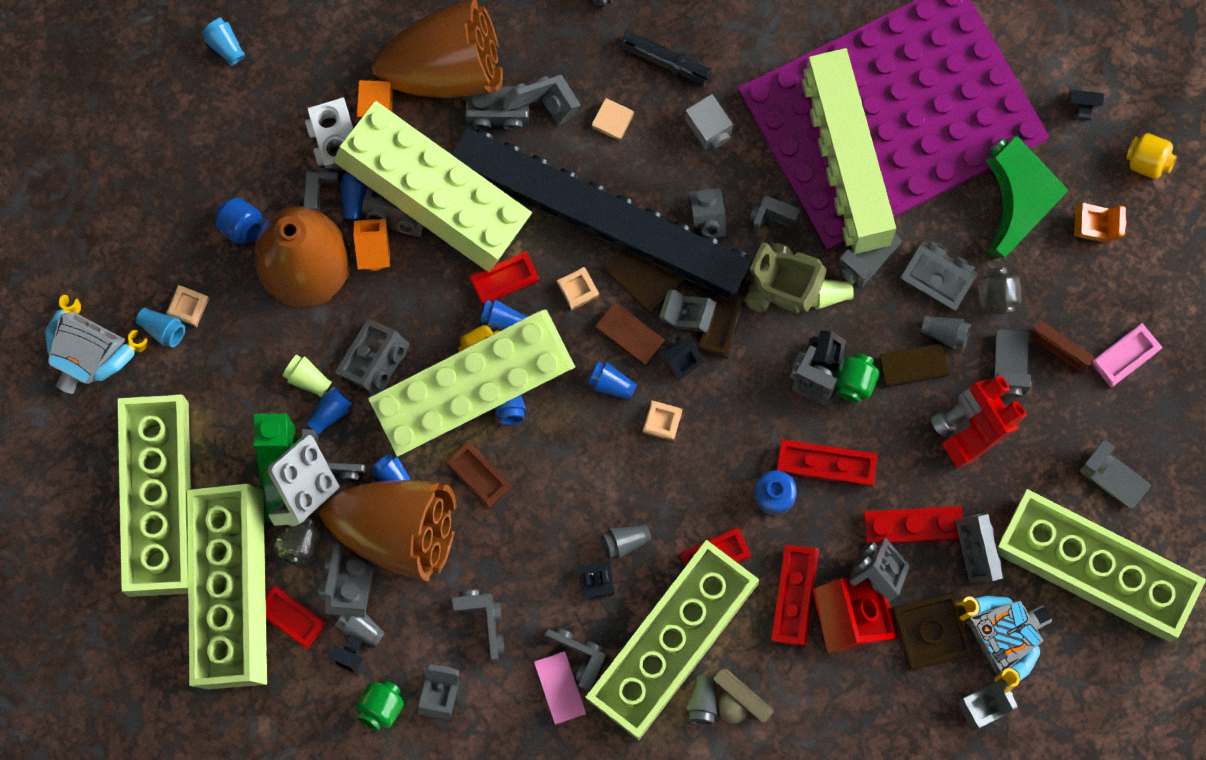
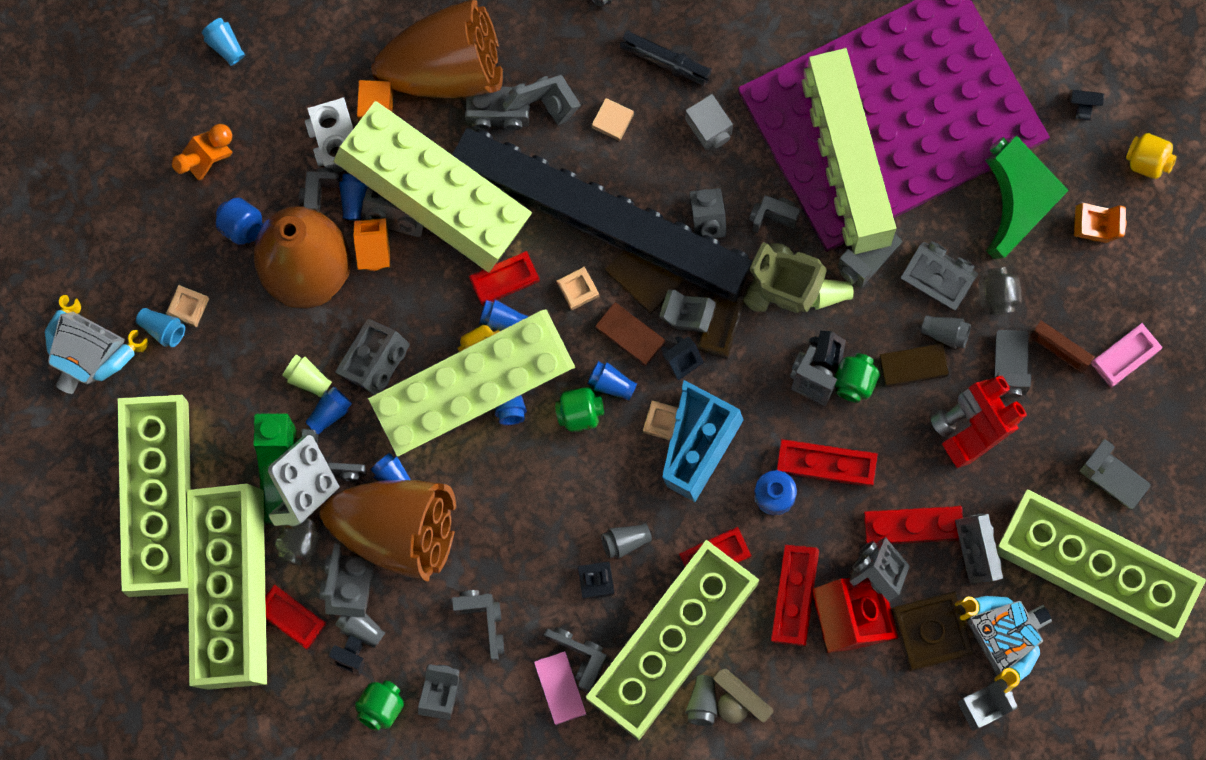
(204, 151): none -> orange piece
(478, 474): copper tile -> none
(579, 409): none -> green head
(699, 440): none -> dark azure wedge

